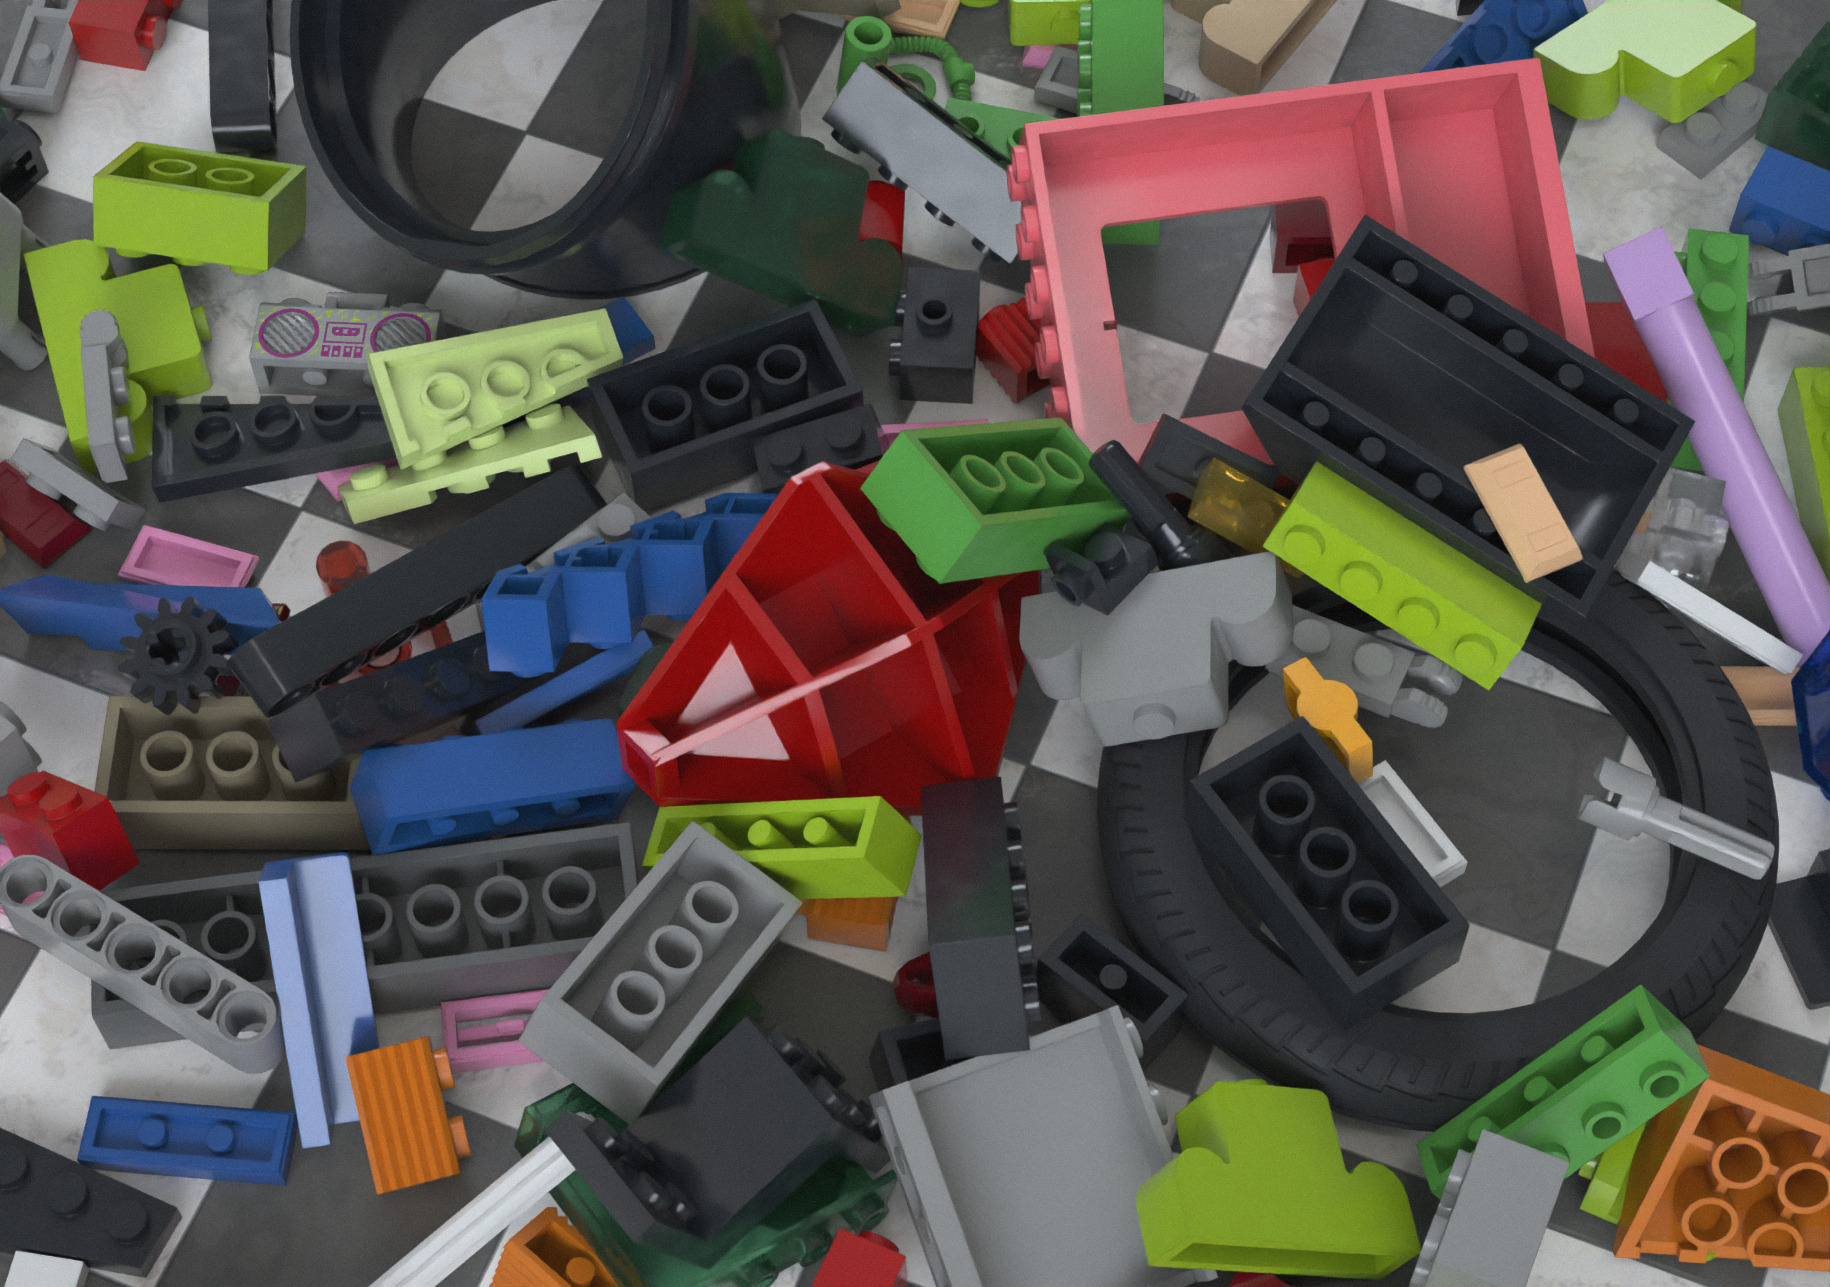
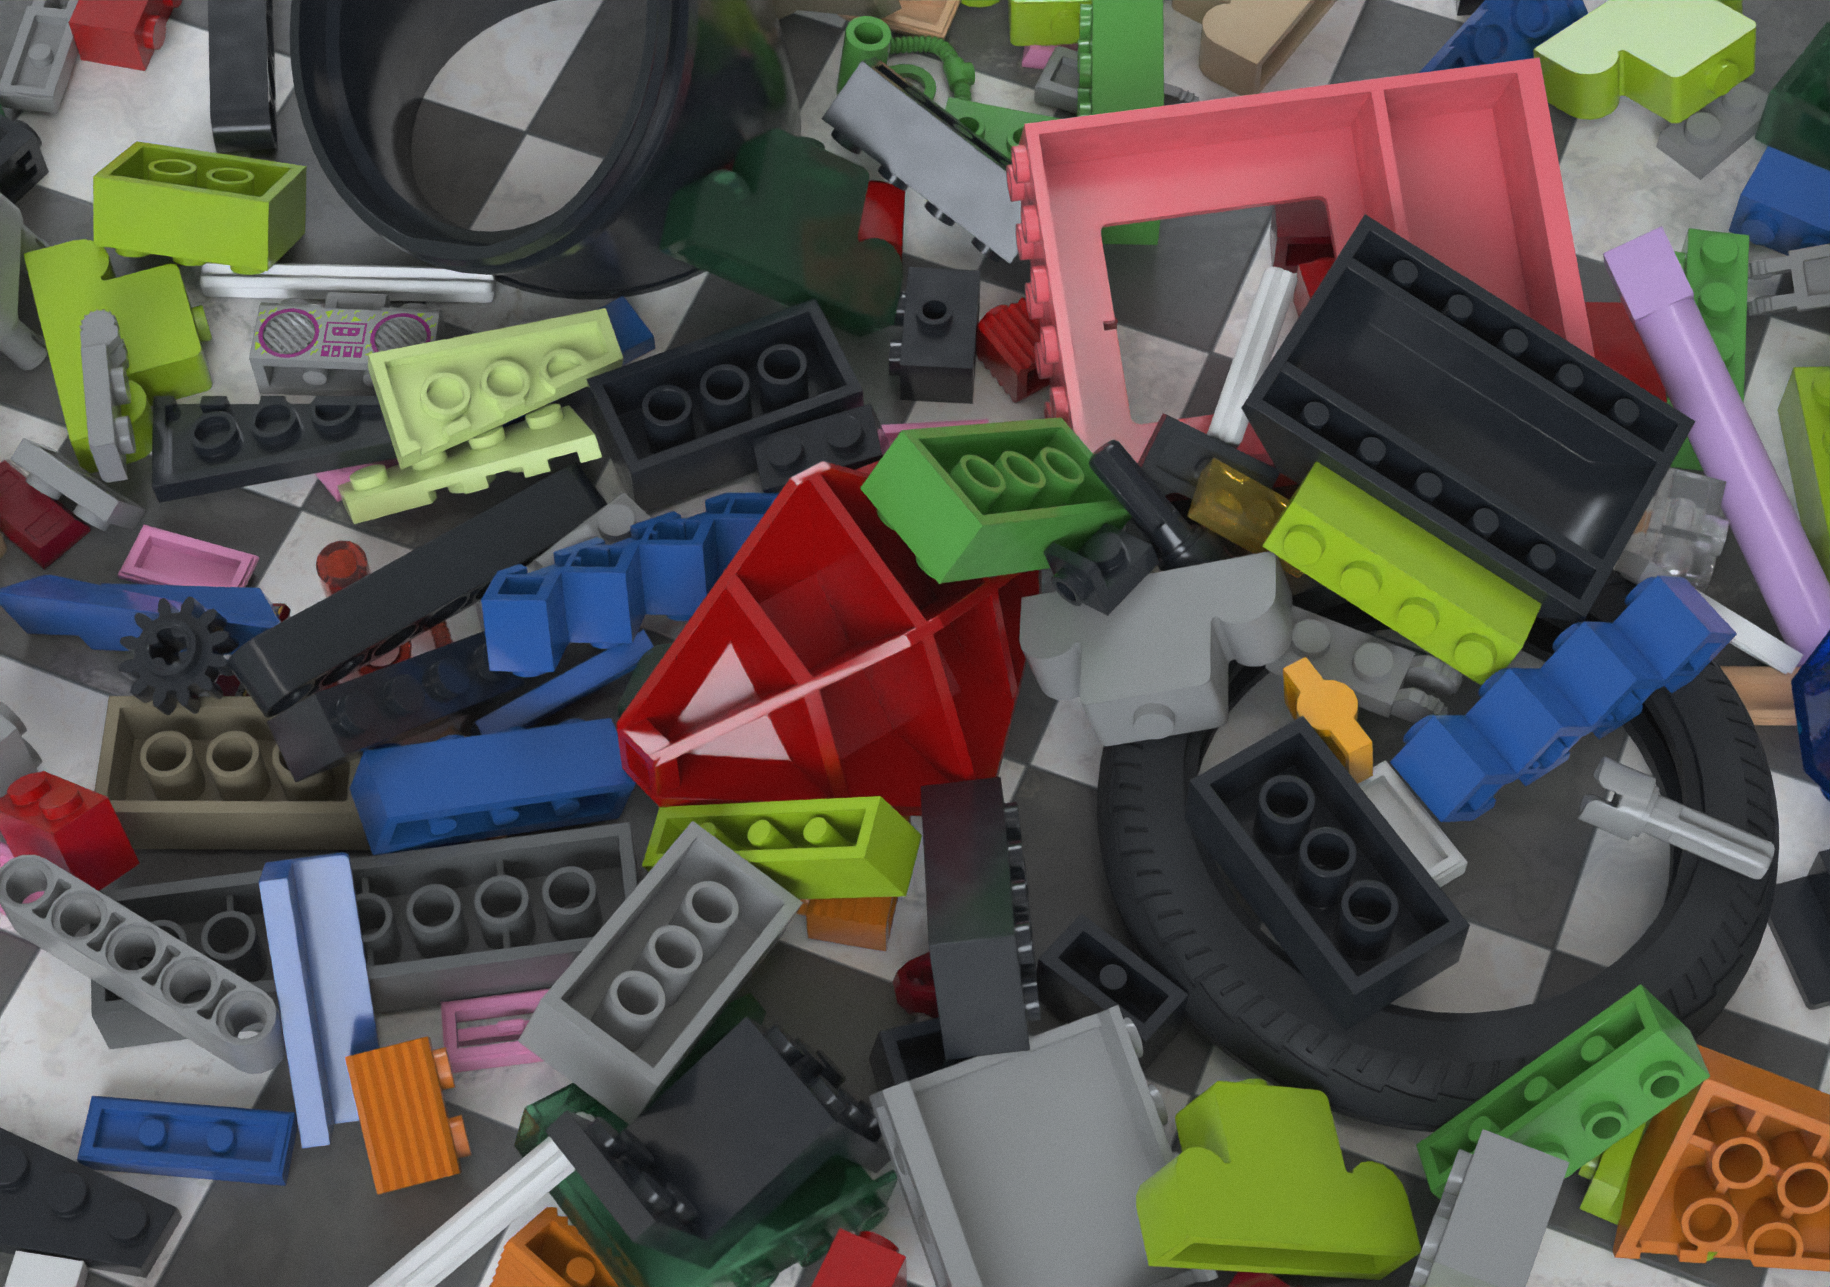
(316, 280): none -> white axle
(1252, 353): none -> white axle
(1523, 512): light nougat tile -> none
(1538, 714): none -> blue brick

